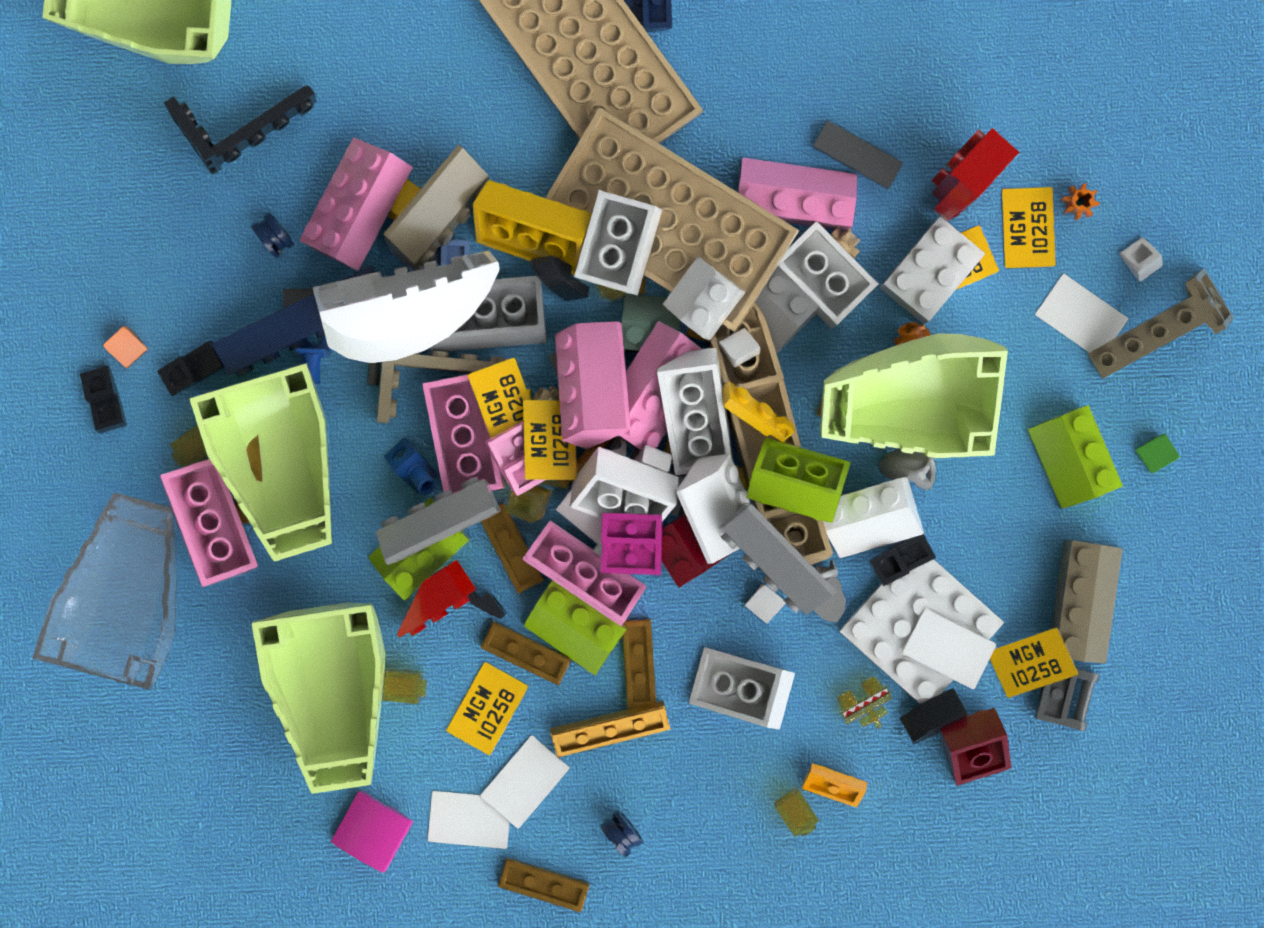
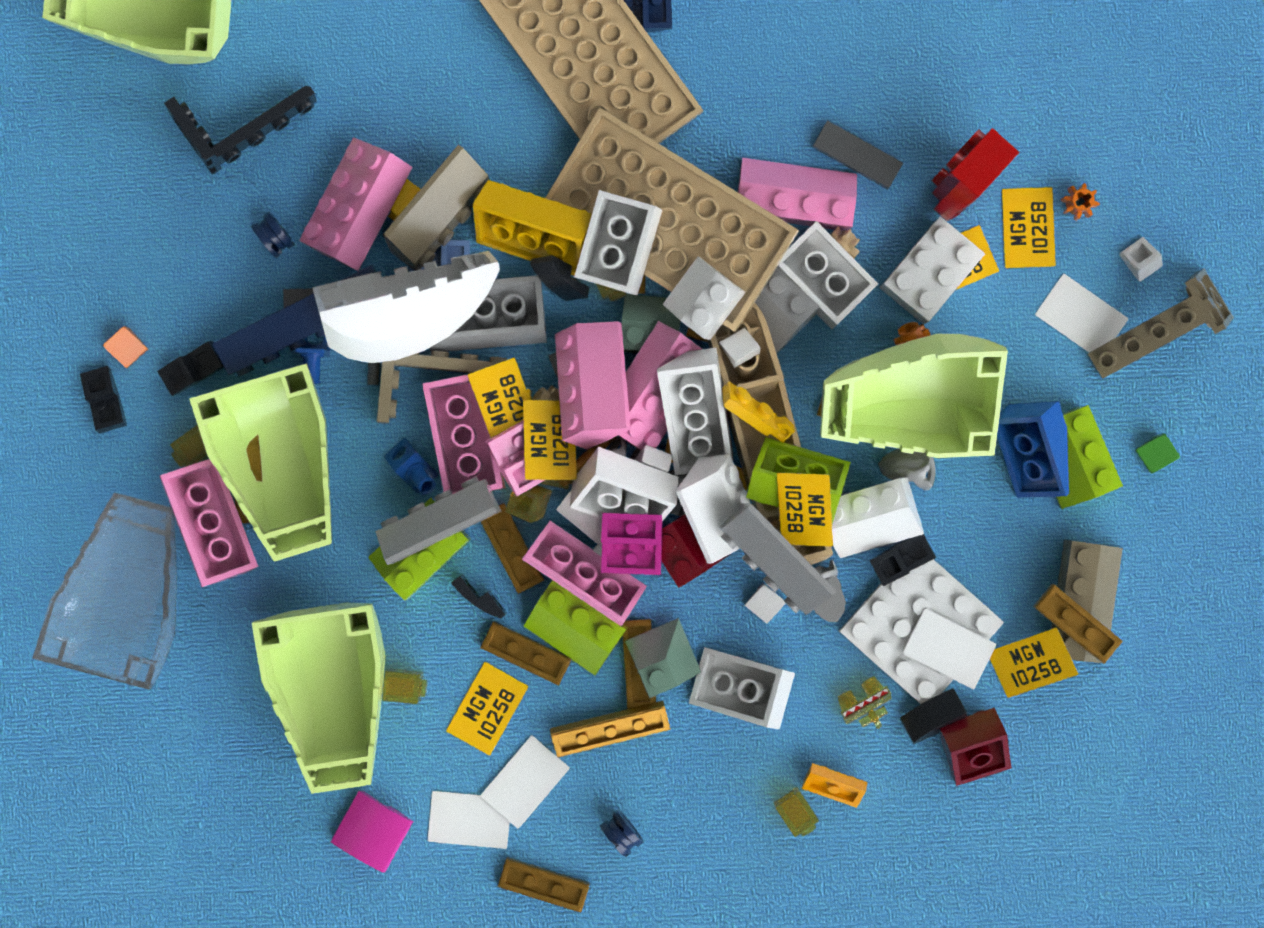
(438, 592): red slope -> none
(663, 657): none -> sand green slope
(805, 508): none -> yellow sticker
(1035, 448): none -> blue slope
(1056, 700): dark grey plate -> none
(1077, 623): none -> pearl gold tile

